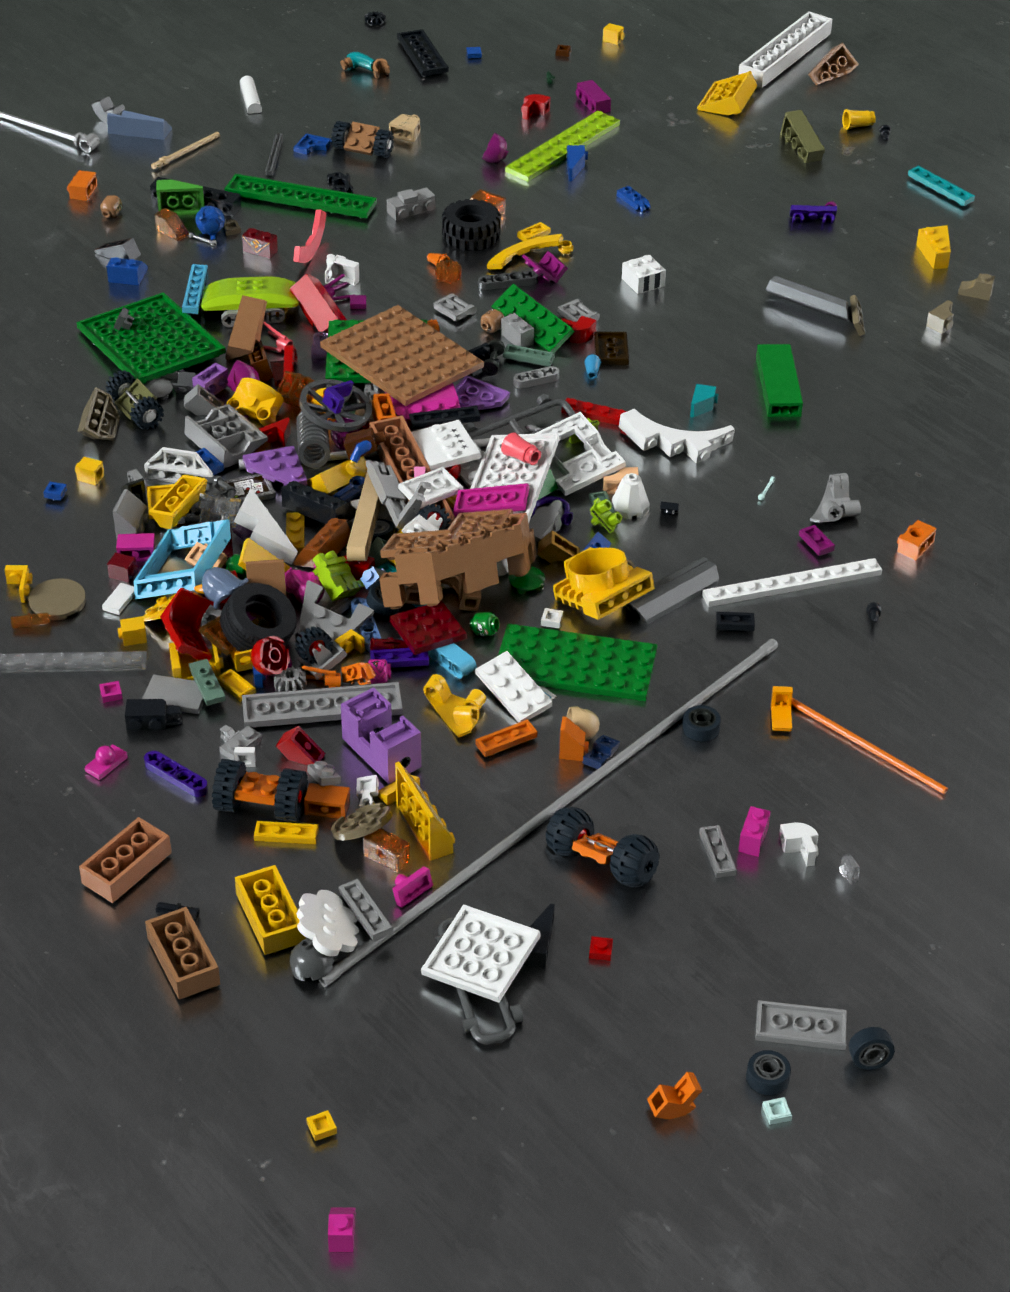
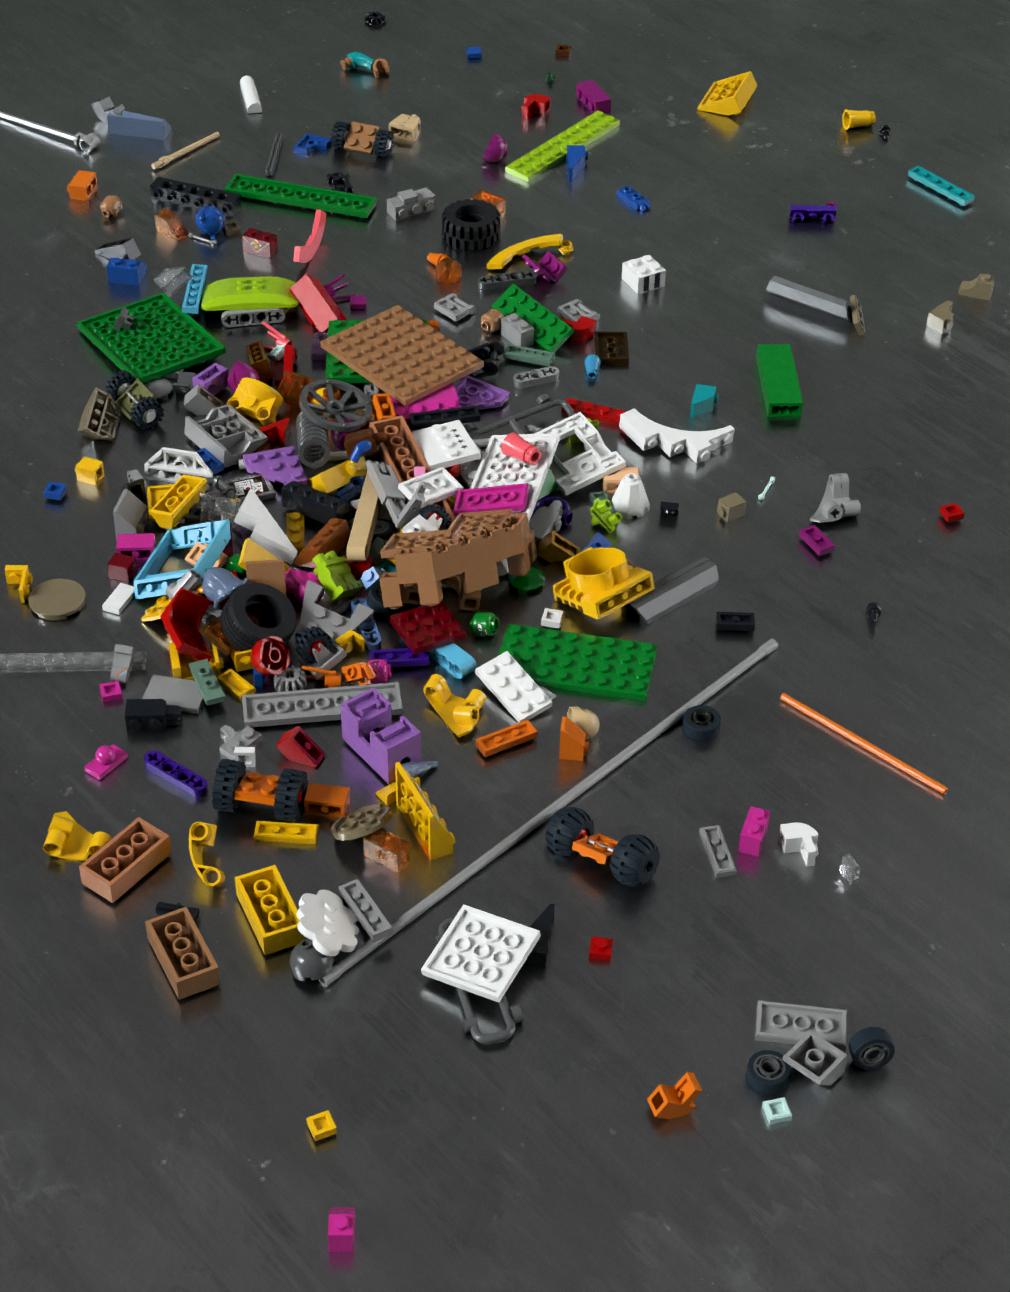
(30, 620): clear orange axle -> none
(70, 840): none -> yellow panel
(122, 663): none -> light grey leg
(132, 631): yellow brick -> none
(172, 279): none -> clear slope
(179, 197): bright green slope -> none
(187, 581): none -> light grey piece
(202, 835): none -> yellow panel
(246, 327): medium nougat slope -> none
(277, 353): none -> light aqua tile
(324, 773): light grey hinge -> none
(334, 395): dark purple bracket -> none
(340, 265): white piece -> none
(366, 789): white plate -> none
(389, 643): dark red pin -> none
(411, 887): dark pink tile -> none
(418, 767): none -> sand blue piece
(422, 52): black plate -> none
(534, 231): yellow plate -> none
(602, 752): dark blue slope -> none
(613, 34): yellow brick -> none
(731, 507): none -> dark tan brick
(781, 708): light orange bracket -> none
(787, 48): white brick -> none
(791, 582): white plate -> none
(802, 136): olive wedge -> none
(816, 1059): none -> light grey slope
(833, 65): medium nougat wedge -> none
(916, 539): orange brick -> none
(935, 246): yellow wedge -> none
(951, 512): none -> red plate

